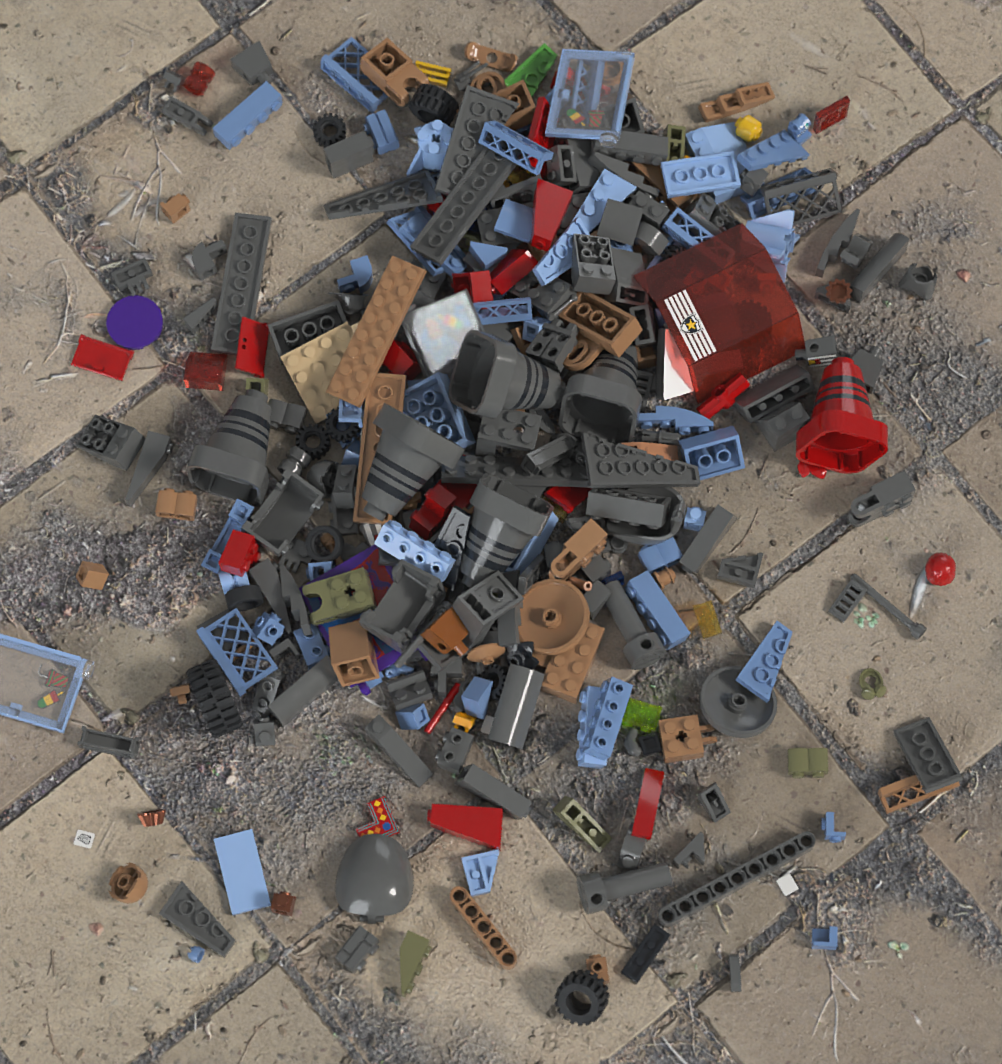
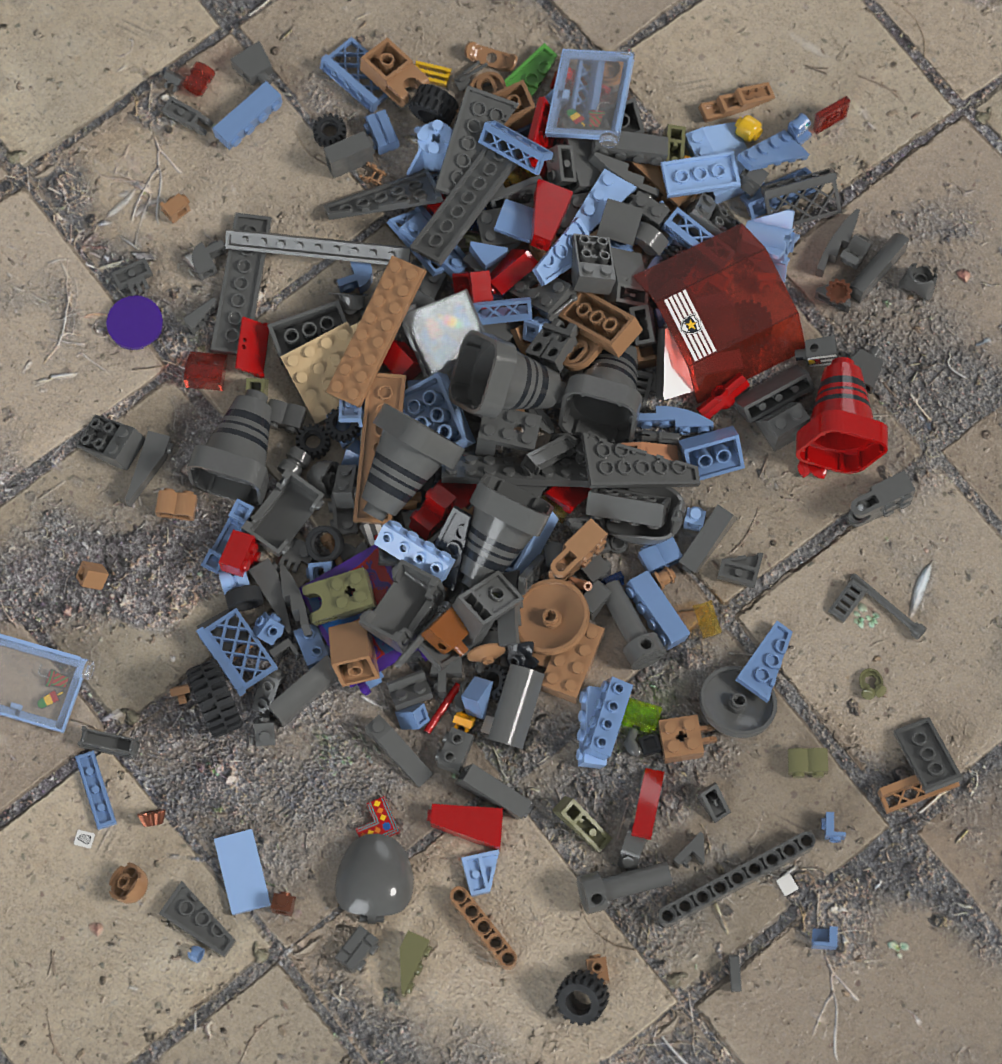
(96, 355): red door -> none
(96, 790): none -> medium blue tile
(314, 247): none -> plate
(371, 179): none -> medium nougat piece
(392, 671): medium blue arm -> none
(645, 953): black tile -> none
(940, 569): red hair -> none

